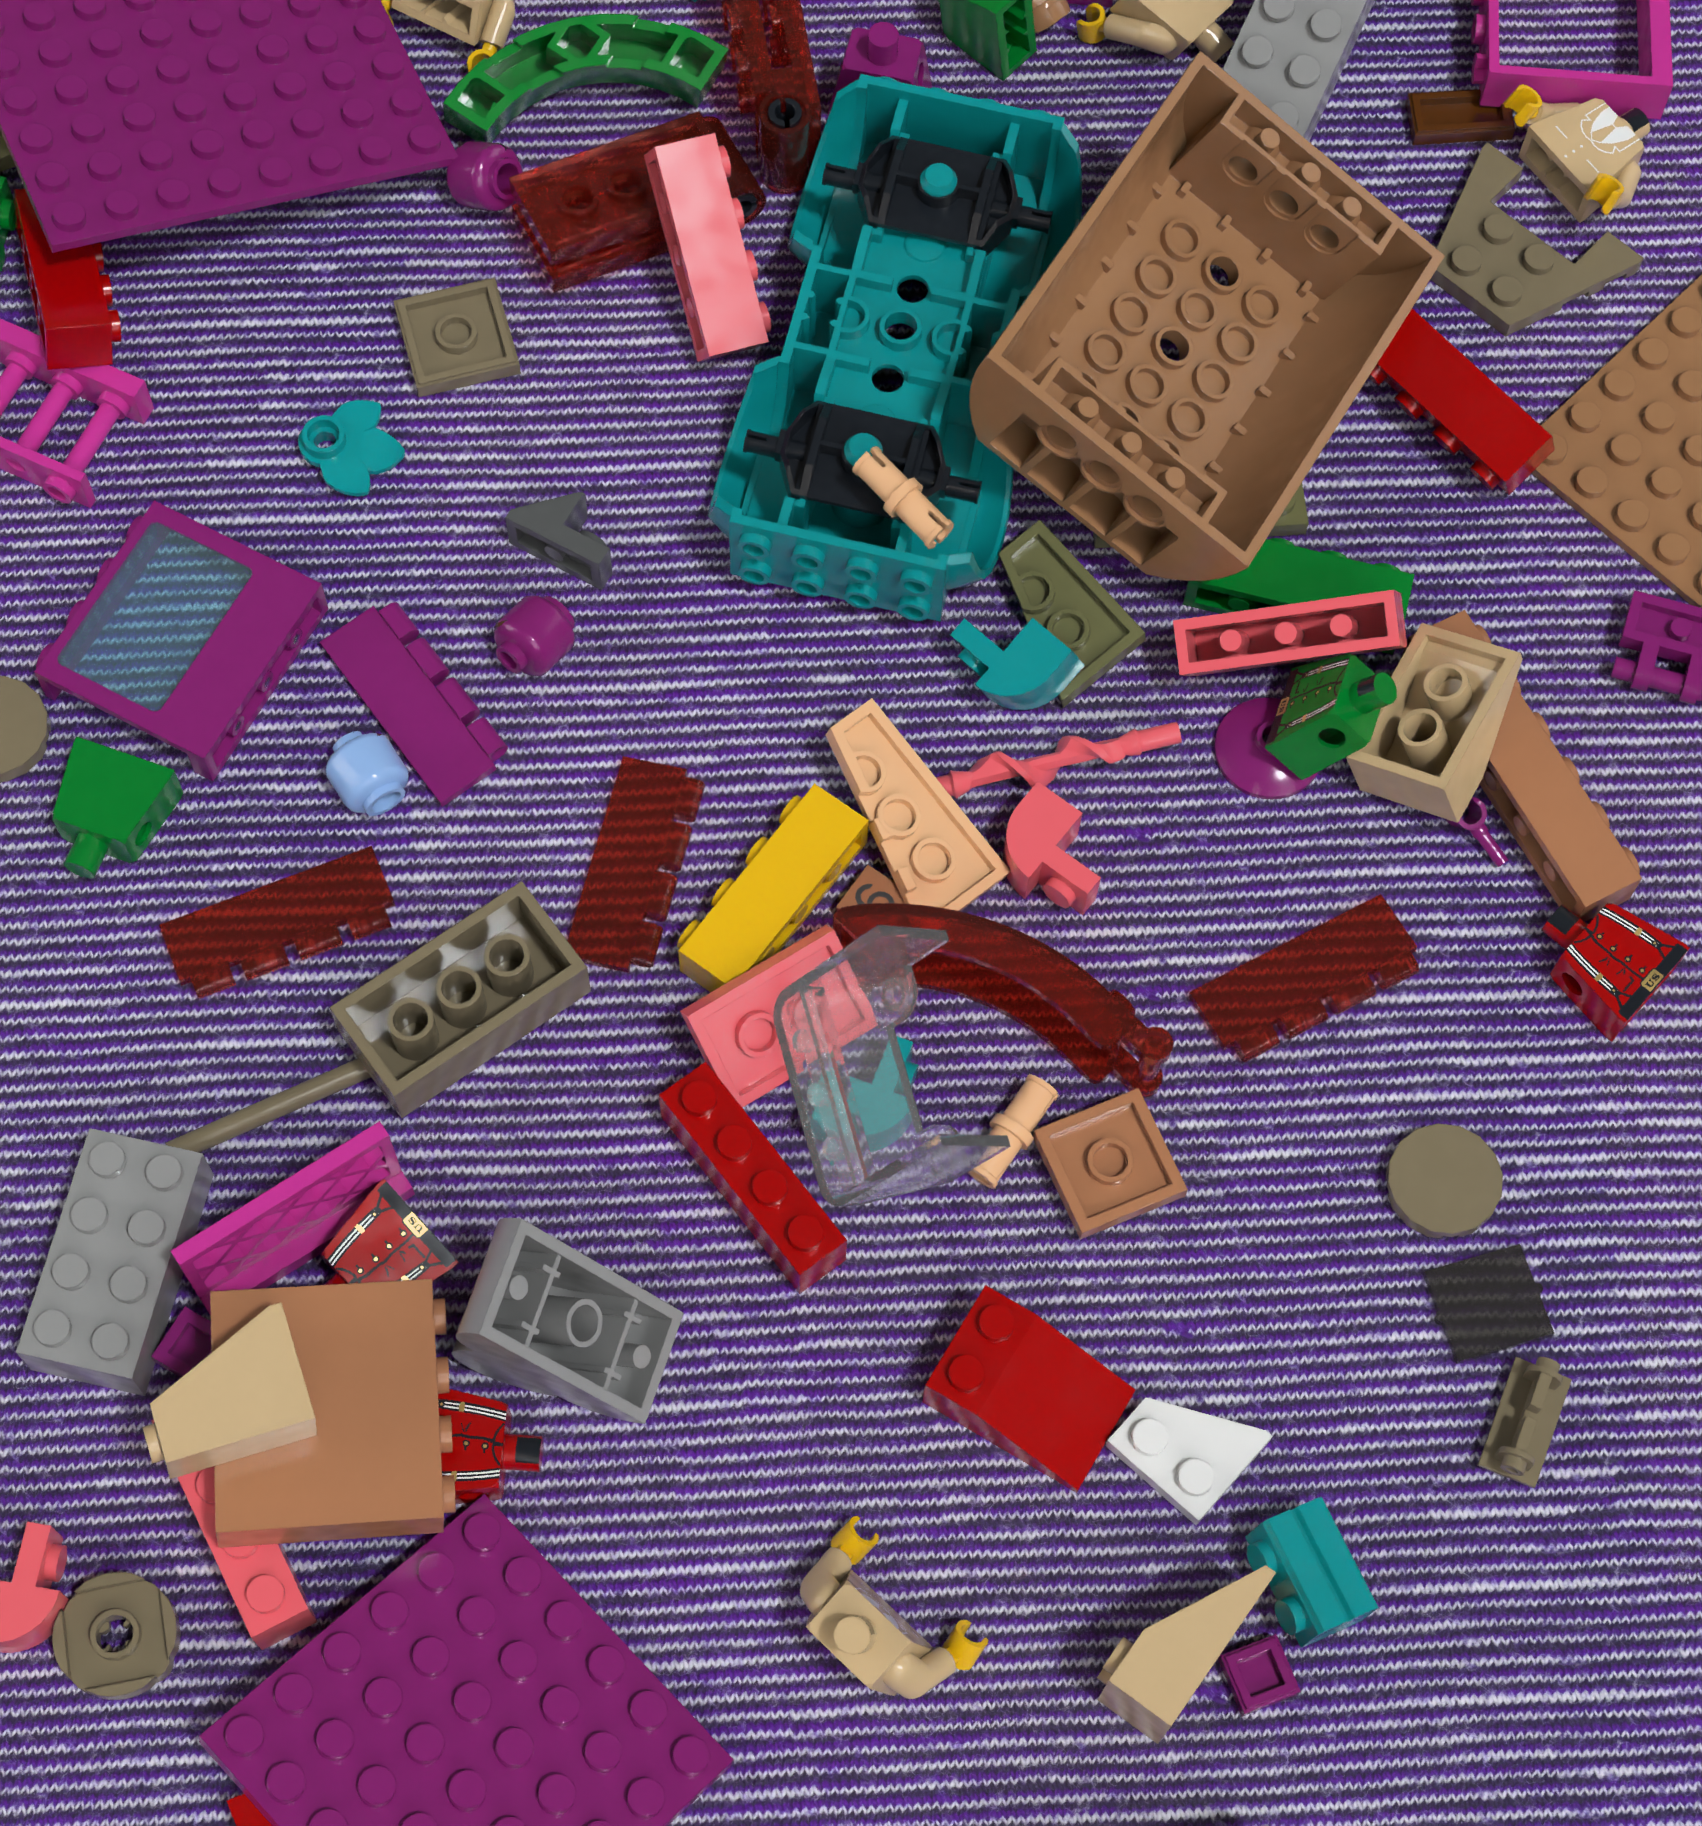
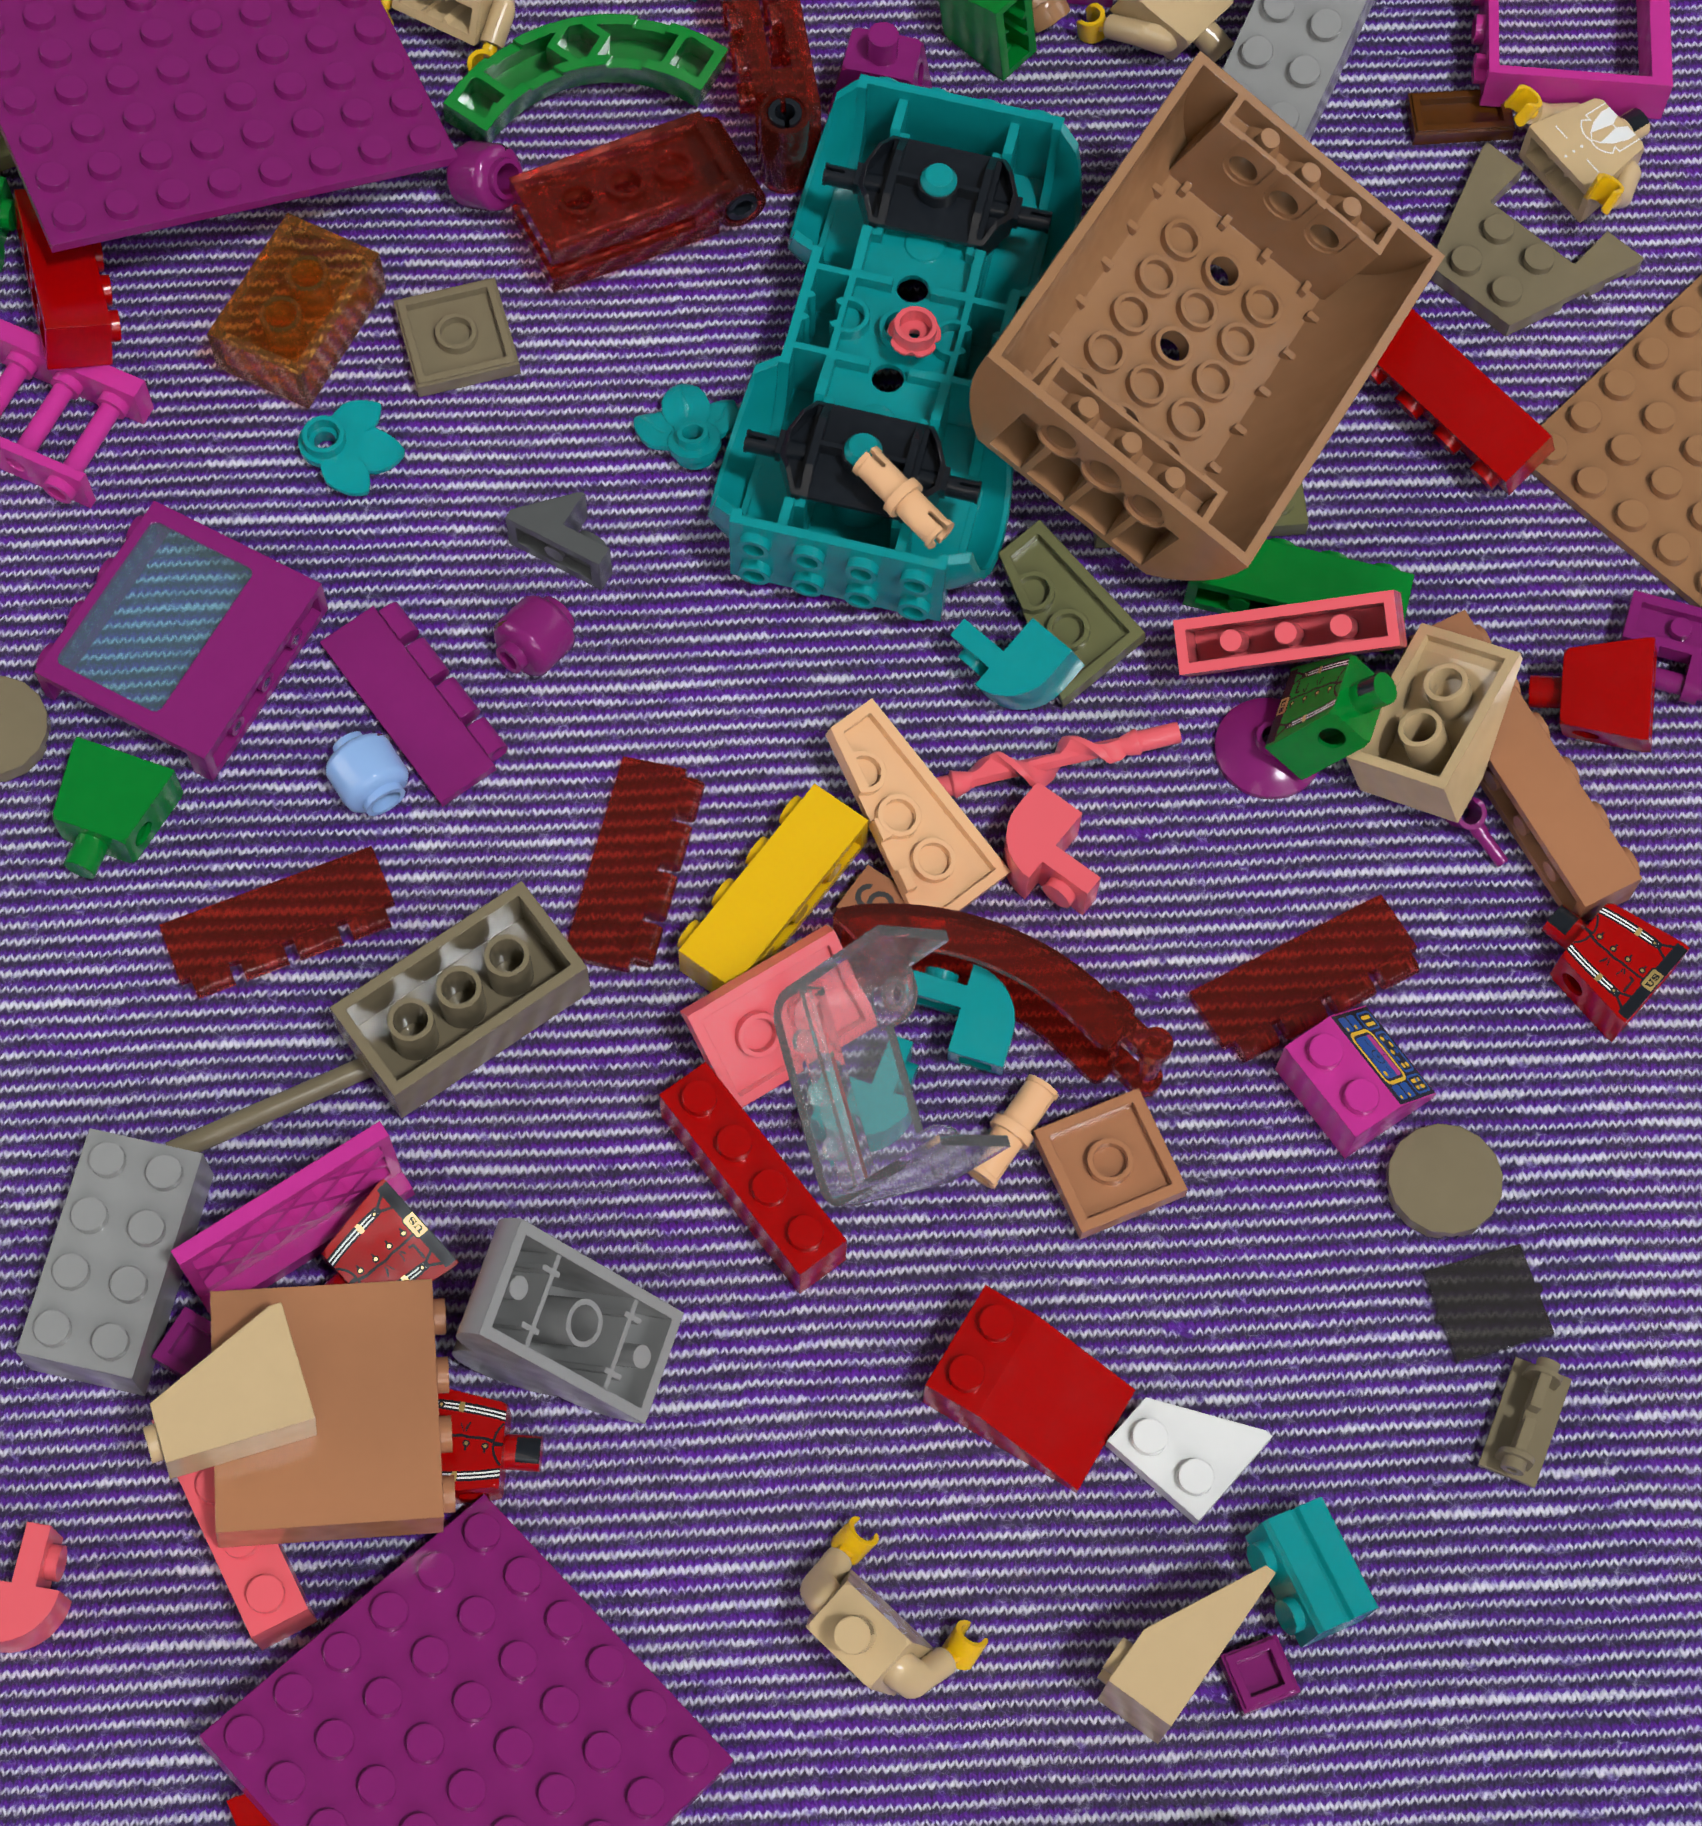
(89, 1614): dark tan plate -> none
(297, 310): none -> clear orange brick
(688, 426): none -> teal plate
(707, 246): coral brick -> none
(914, 321): none -> coral plate
(983, 1012): none -> teal brick
(1352, 1078): none -> dark pink slope
(1604, 693): none -> red torso

